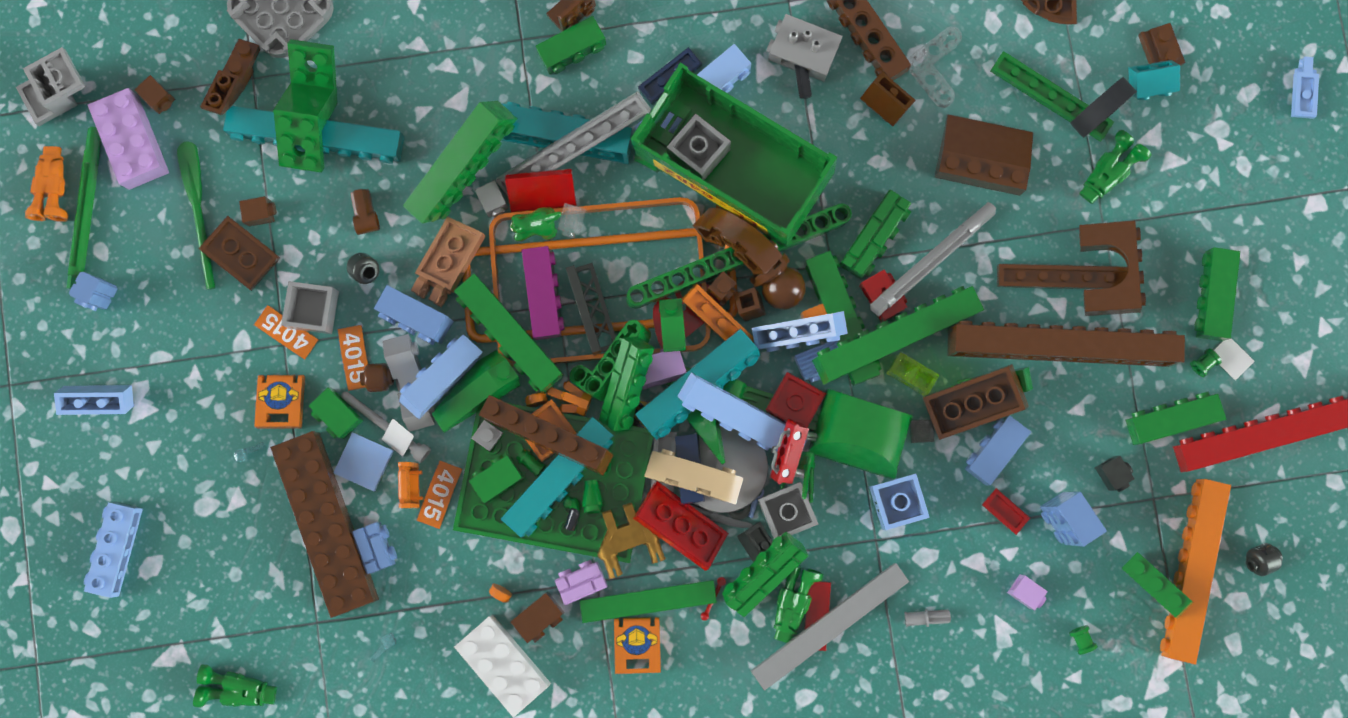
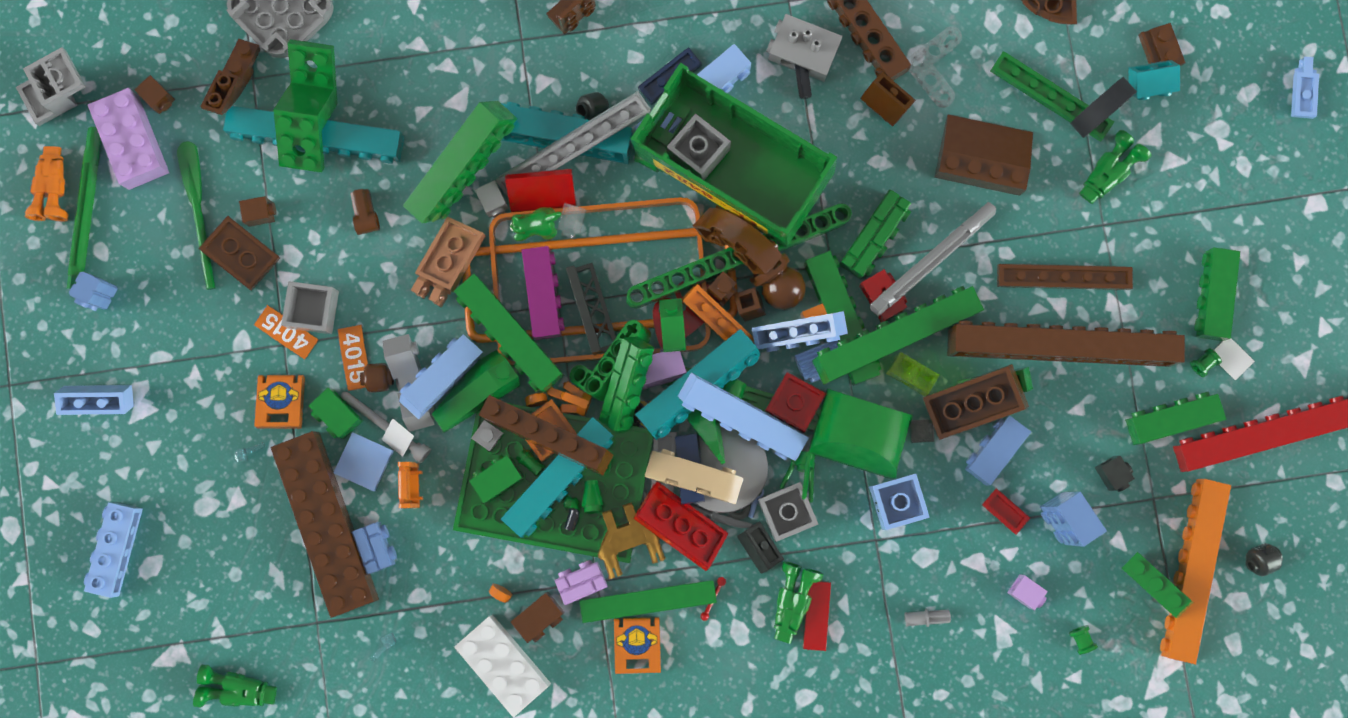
(363, 268): pearl dark grey head -> none
(413, 316): medium blue brick -> none
(439, 494): orange sticker -> none
(571, 45): green brick -> none
(591, 105): none -> pearl dark grey head
(764, 574): green brick -> none
(789, 452): piece -> none
(829, 626): light grey tile -> none
(1122, 239): reddish brown arch -> none

